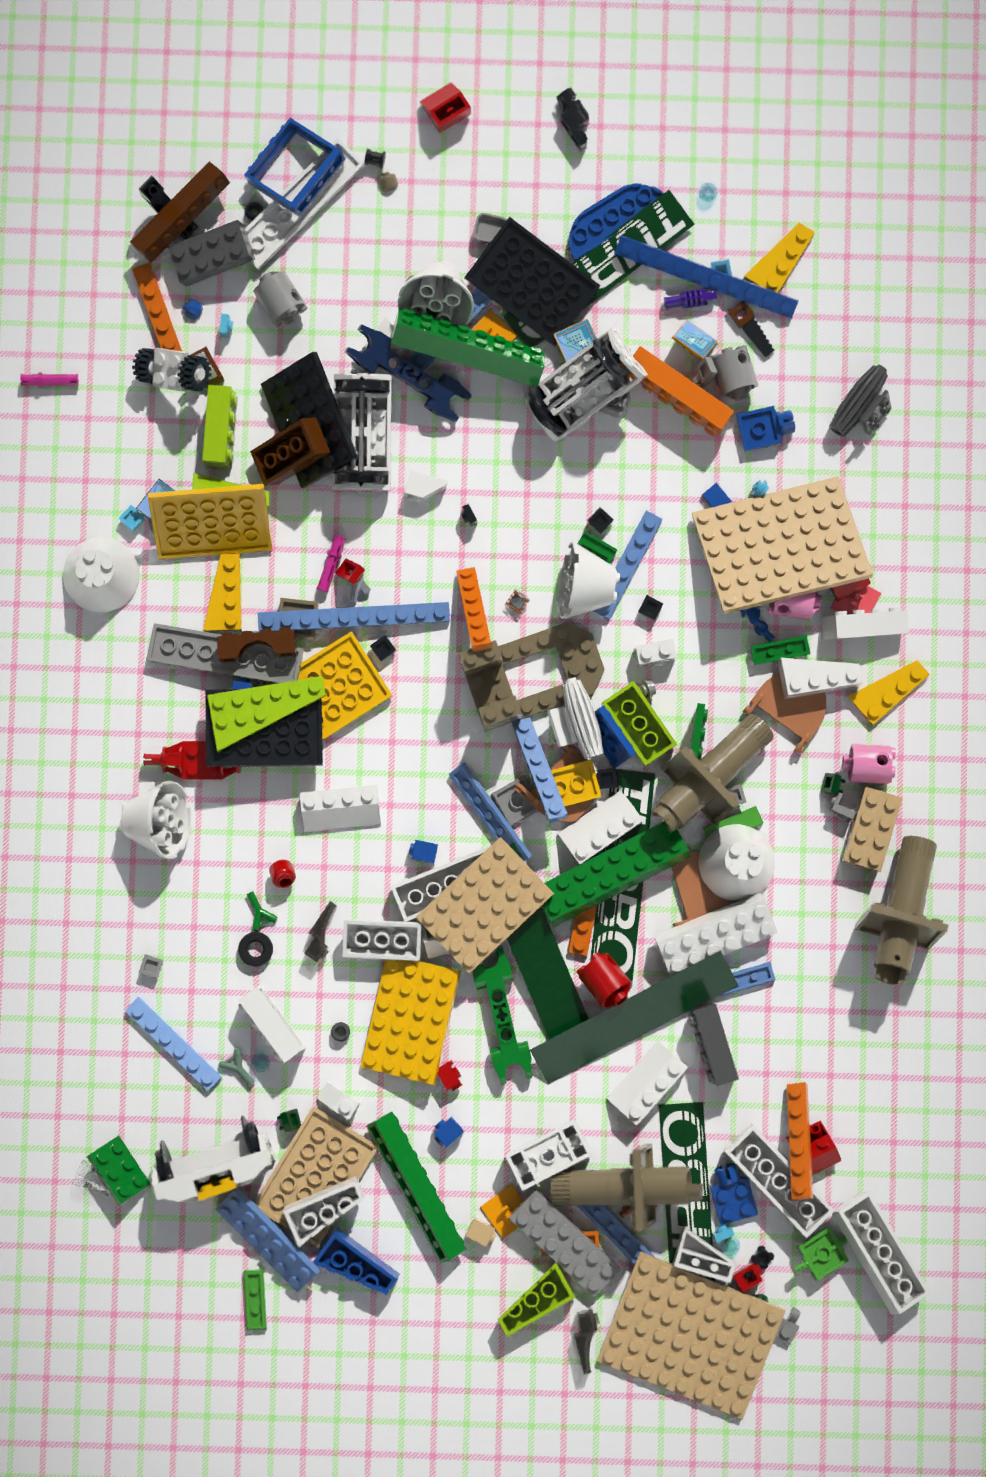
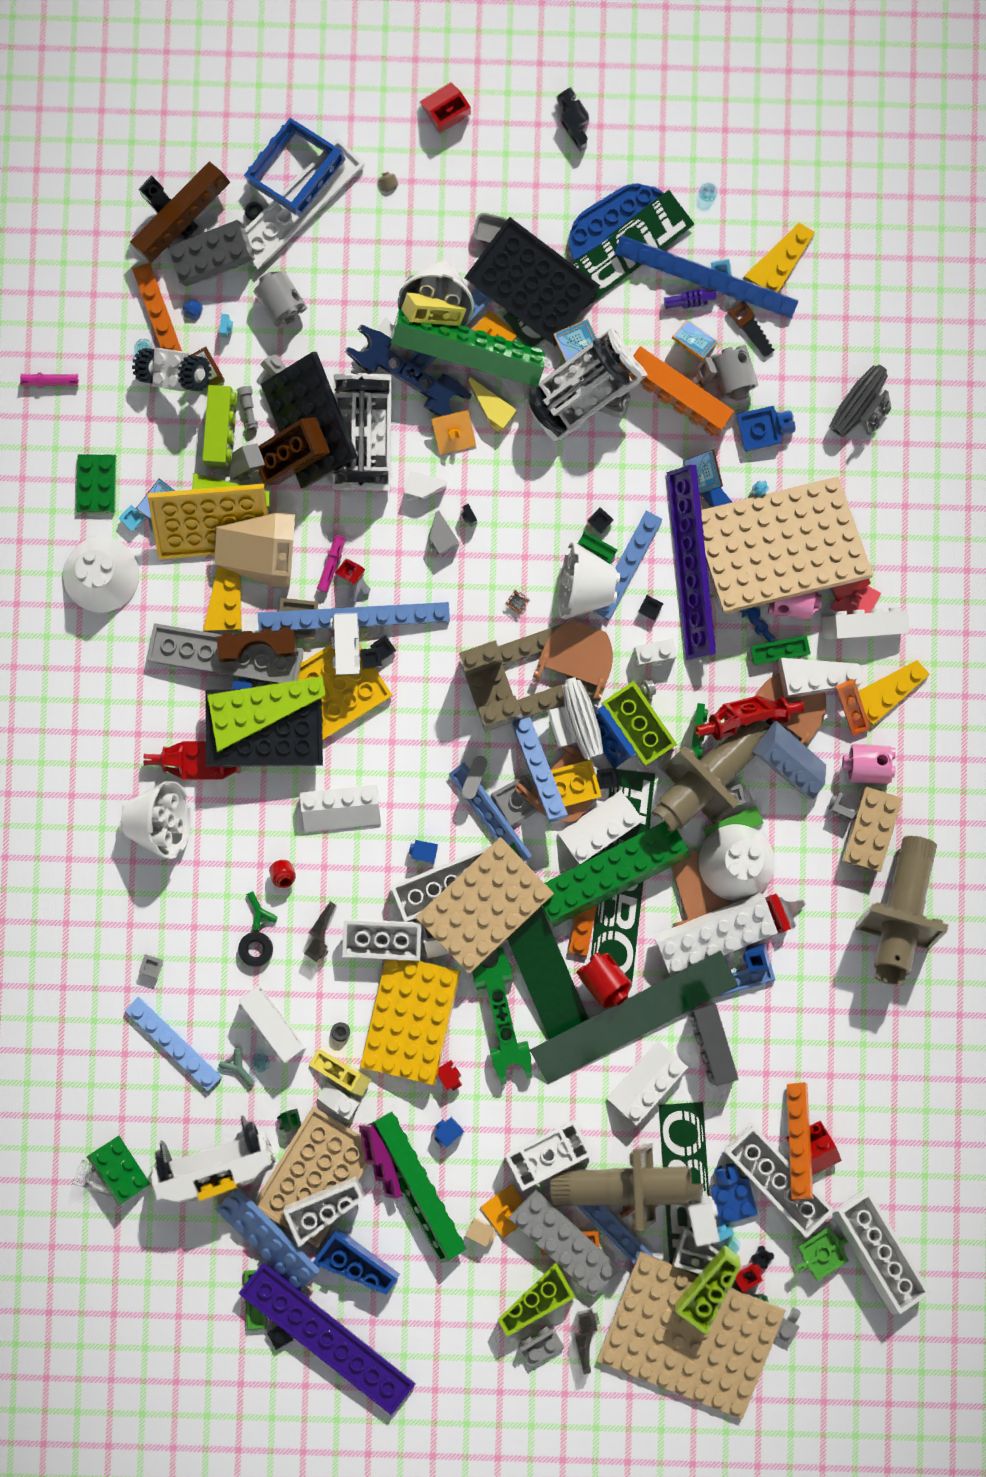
(96, 483): none -> green plate
(143, 343): none -> clear light blue plate
(245, 462): none -> light grey slope
(247, 404): none -> light grey piece
(258, 548): none -> tan wedge
(272, 365): none -> light grey plate
(279, 1337): none -> black plate
(327, 1338): none -> dark purple plate
(340, 1072): none -> light yellow slope
(346, 643): none -> white wedge
(371, 658): none -> black plate
(375, 158): black bush -> none
(377, 1155): none -> magenta slope
(431, 310): none -> light yellow slope
(442, 536): none -> light grey slope
(453, 432): none -> light orange piece
(474, 609): orange plate -> none
(474, 777): none -> light grey piece
(494, 408): none -> light yellow slope
(541, 1346): none -> light grey bracket
(579, 653): none -> nougat piece
(691, 562): none -> dark purple plate
(702, 1219): none -> white wedge
(708, 471): none -> piece
(708, 1291): none -> lime wedge
(747, 711): none -> red plate
(757, 957): none -> blue brick
(783, 911): none -> red piece
(792, 760): none -> sand blue slope
(831, 783): dark green tile -> none
(852, 707): none -> orange plate

